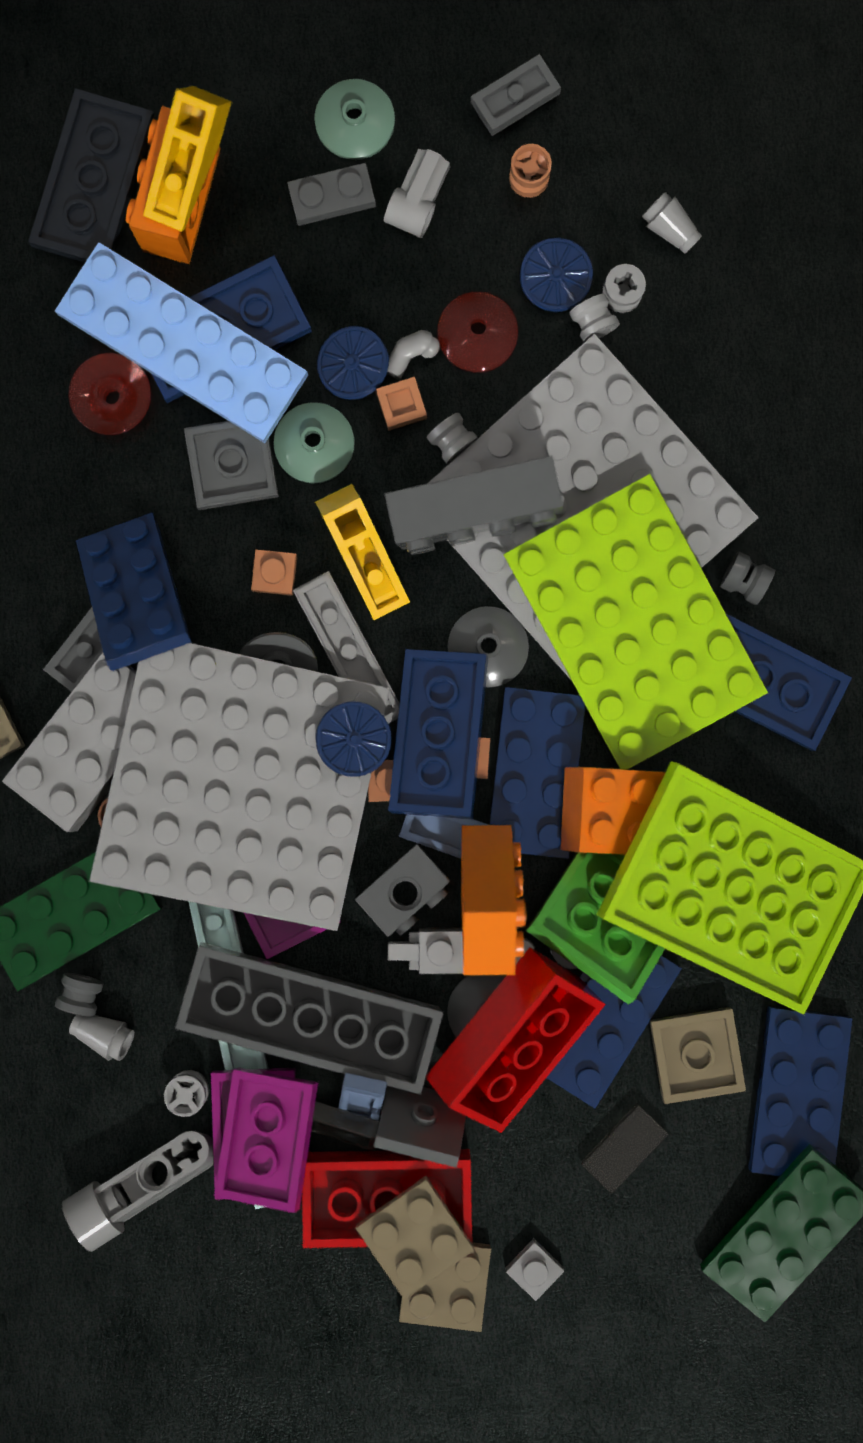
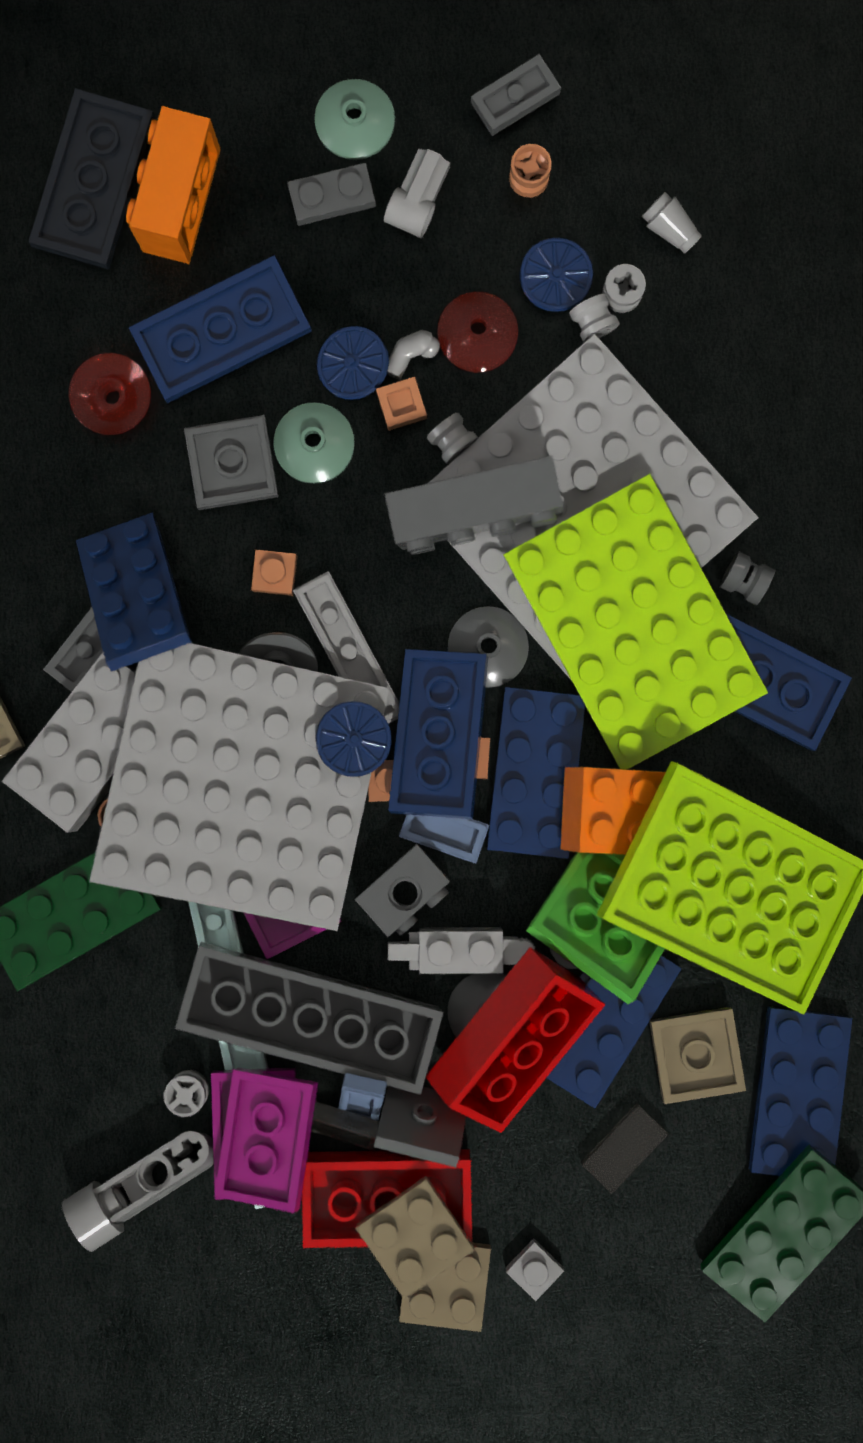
(79, 994): dark grey wheel -> none
(103, 1035): light grey cone -> none
(181, 342): light blue plate -> none
(186, 155): yellow slope -> none
(362, 551): yellow slope -> none
(490, 900): orange brick -> none

